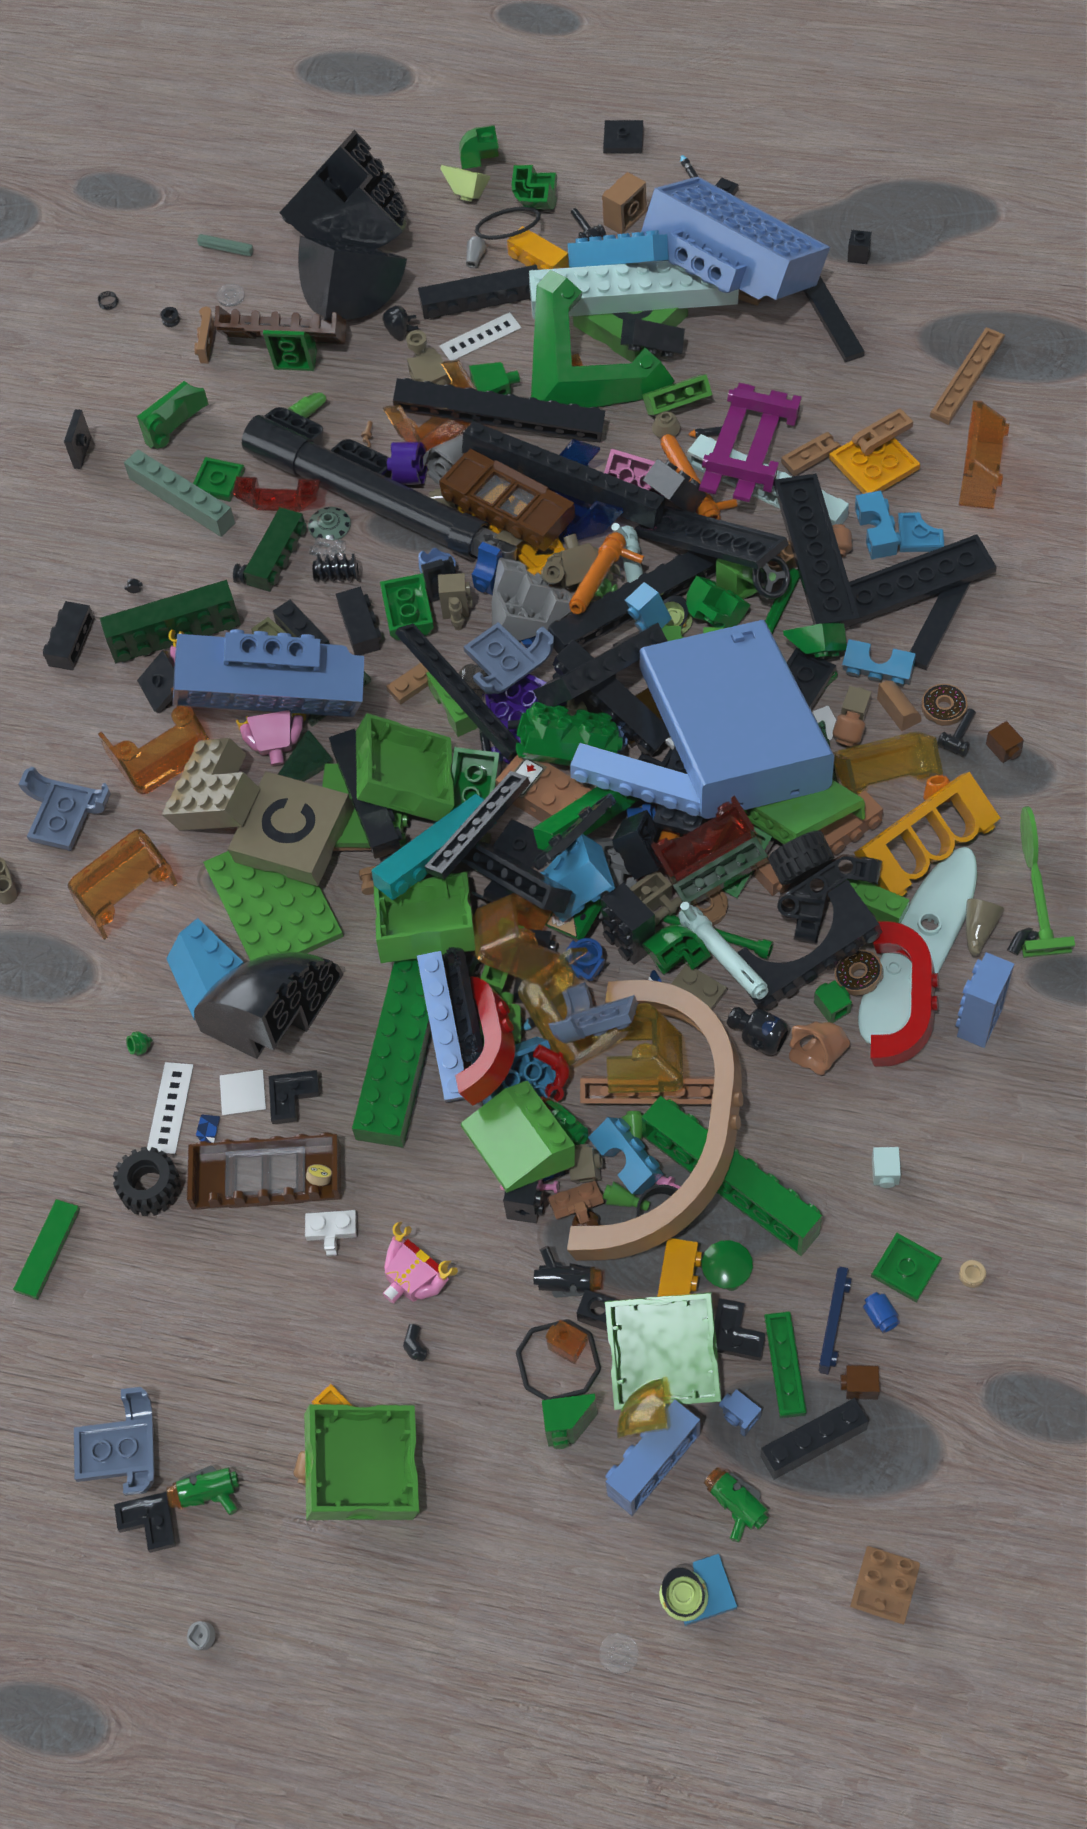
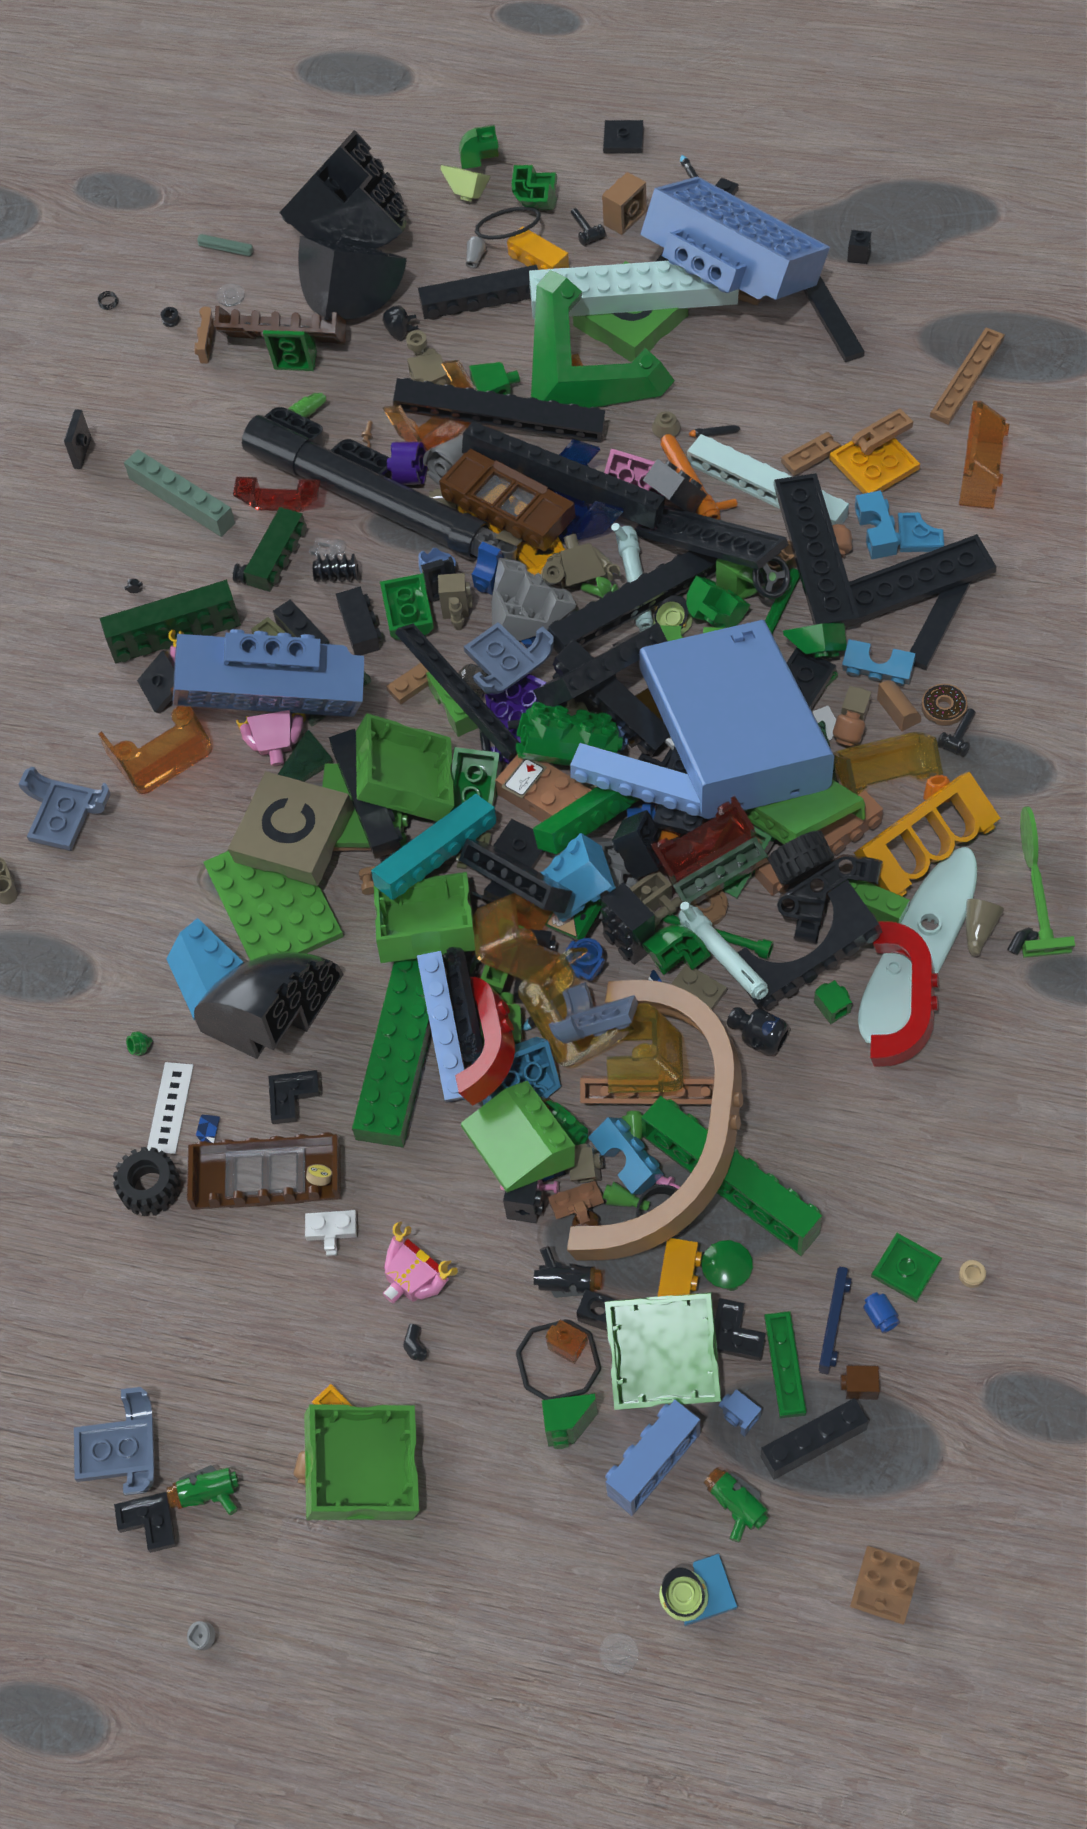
(46, 1249): green tile -> none
(68, 635): black brick -> none
(115, 876): clear orange windscreen -> none
(169, 413): green slope -> none
(212, 789): dark tan piece -> none
(218, 477): green tile -> none
(242, 1092): white sticker -> none
(335, 528): sand green dish -> none
(477, 825): black plate -> none
(480, 336): white sticker -> none
(557, 1063): red piece -> none
(560, 842): black piece -> none
(608, 553): orange cylinder -> none
(618, 250): dark azure brick -> none
(643, 1411): clear yellow brick -> none
(647, 607): dark azure brick -> none
(653, 336): black brick -> none
(677, 394): bright green brick -> none
(752, 470): magenta fence -> none
(822, 1050): nougat piece -> none
(862, 984): tile -> none
(886, 1166): light aqua brick -> none
(983, 999): medium blue brick -> none
(1005, 742): reddish brown brick -> none

